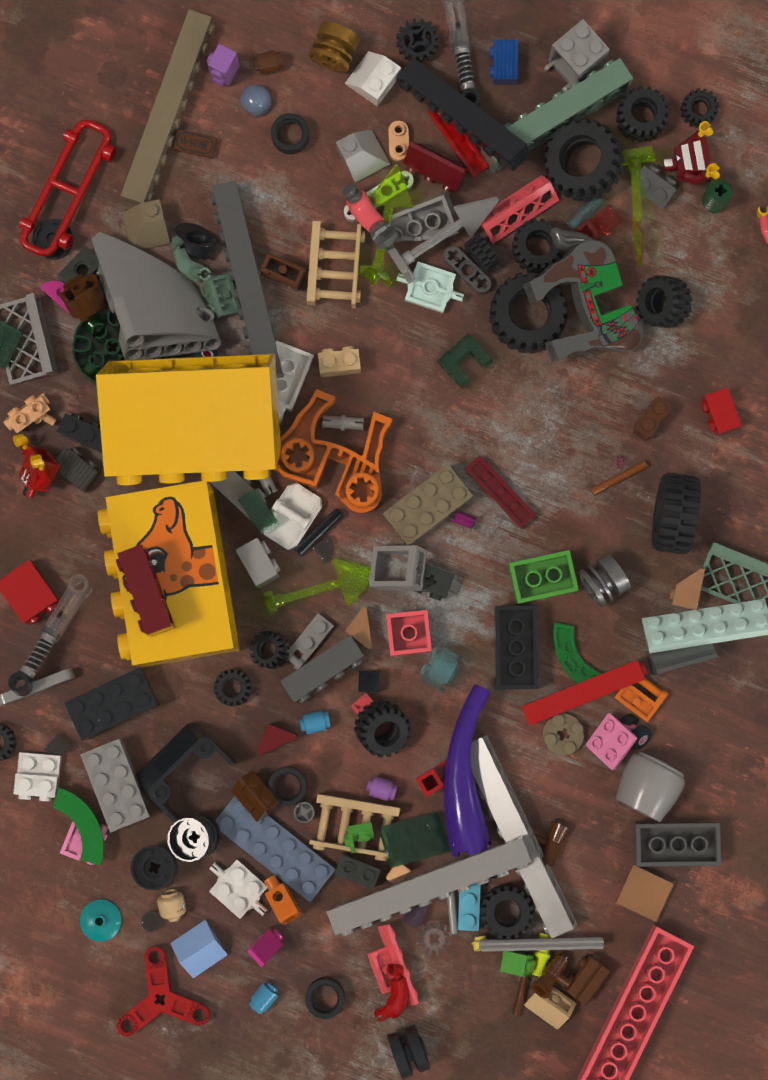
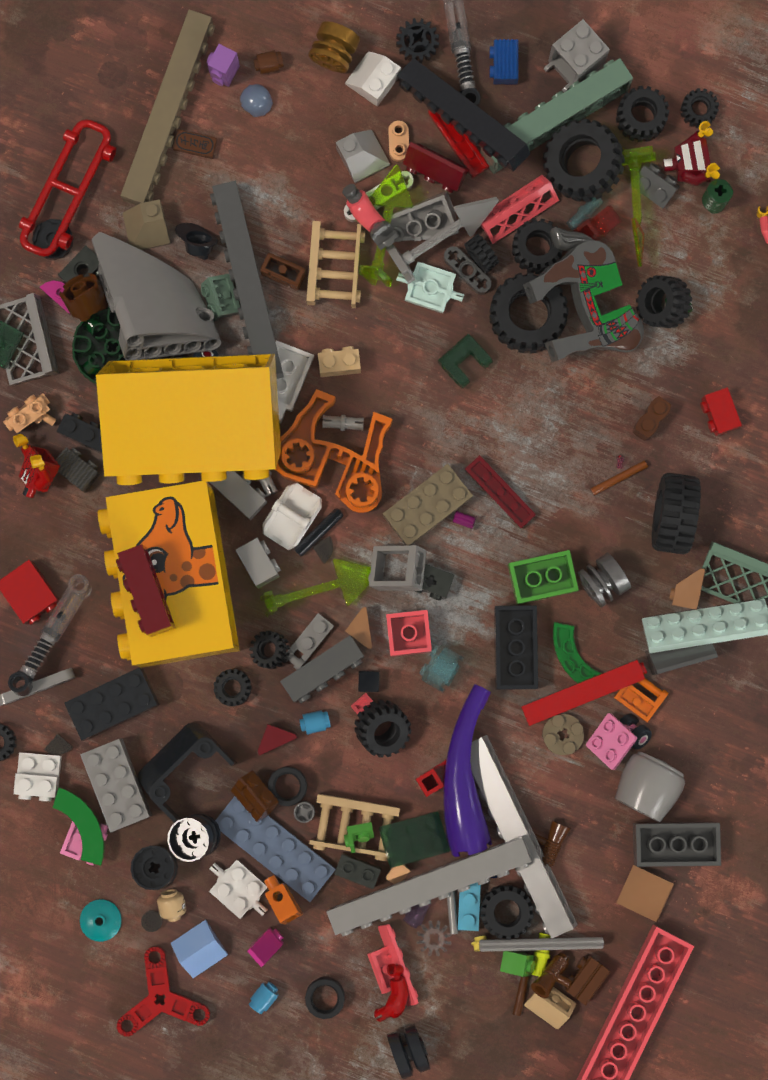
(189, 268): sand green arm -> none
(258, 511): clear green slope -> none
(290, 118): black tyre -> none
(381, 788): medium lavender brick -> none

